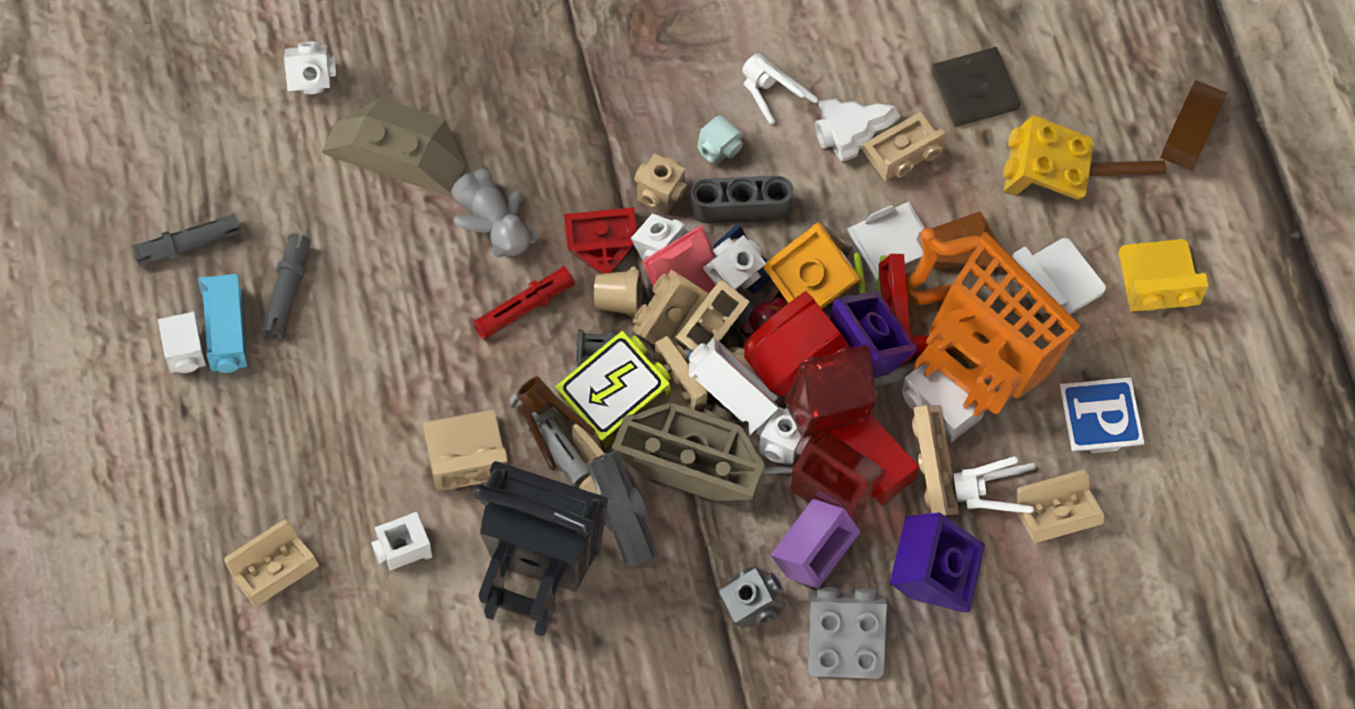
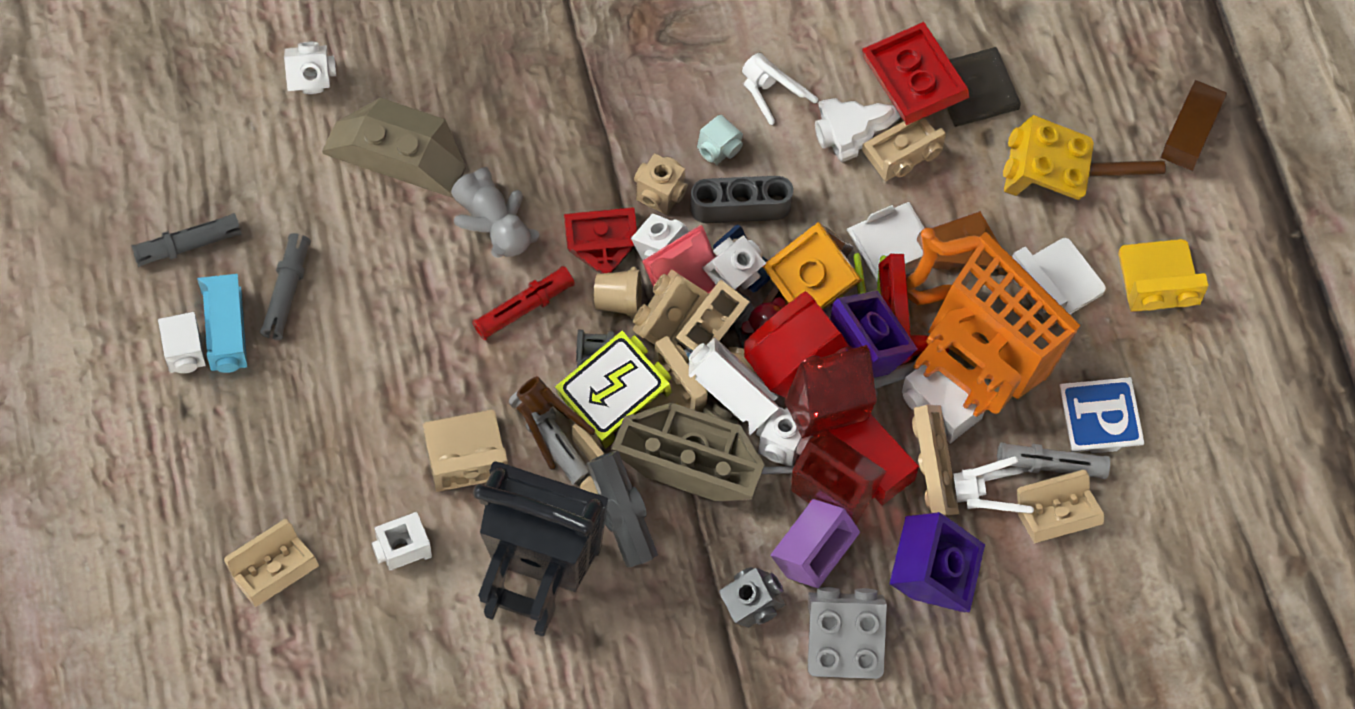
(915, 73): none -> red plate
(1094, 465): none -> light grey pin

